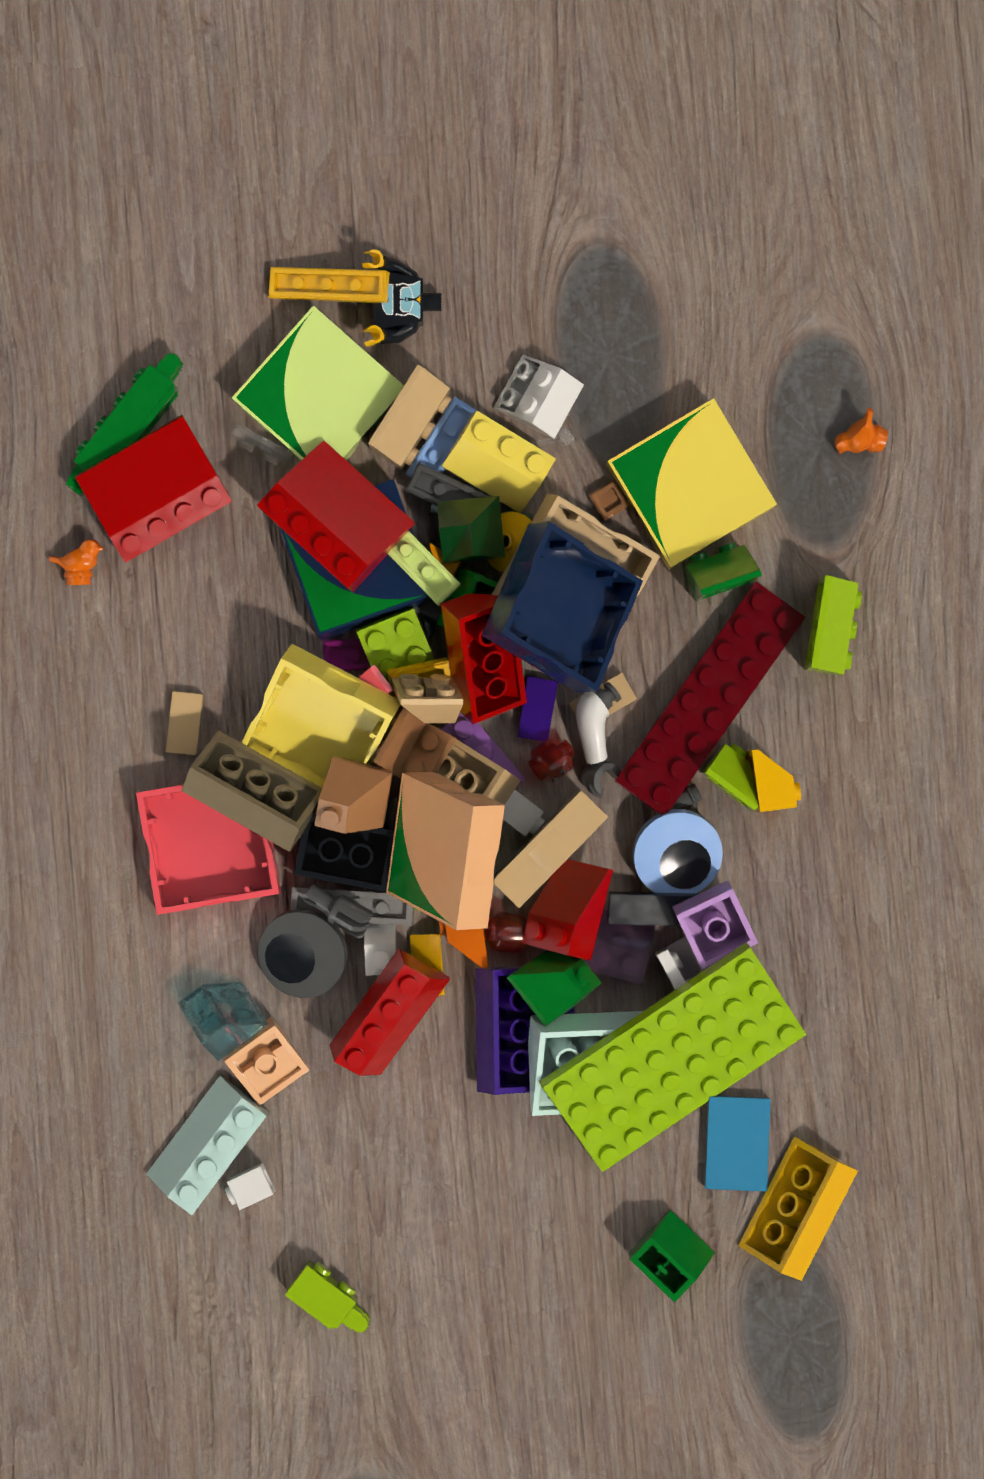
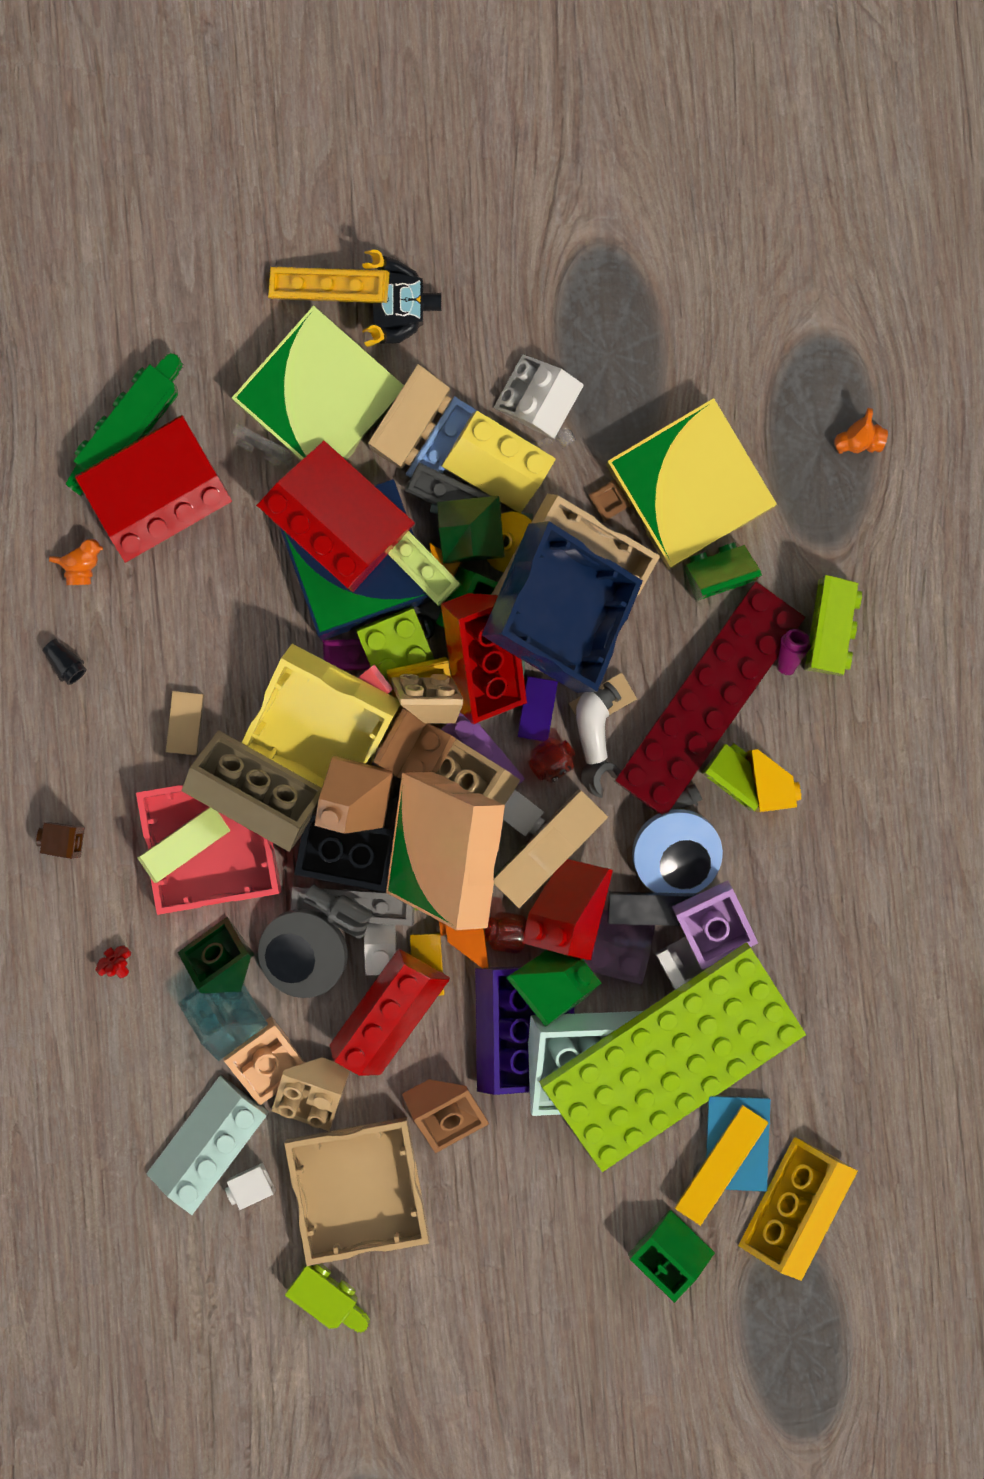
(60, 840): none -> reddish brown slope
(64, 662): none -> black cone
(114, 962): none -> red plant
(183, 844): none -> yellowish green tile
(218, 959): none -> dark green slope
(311, 1092): none -> tan slope
(357, 1191): none -> tan tile
(444, 1112): none -> medium nougat slope
(721, 1165): none -> yellow tile
(793, 649): none -> magenta cone

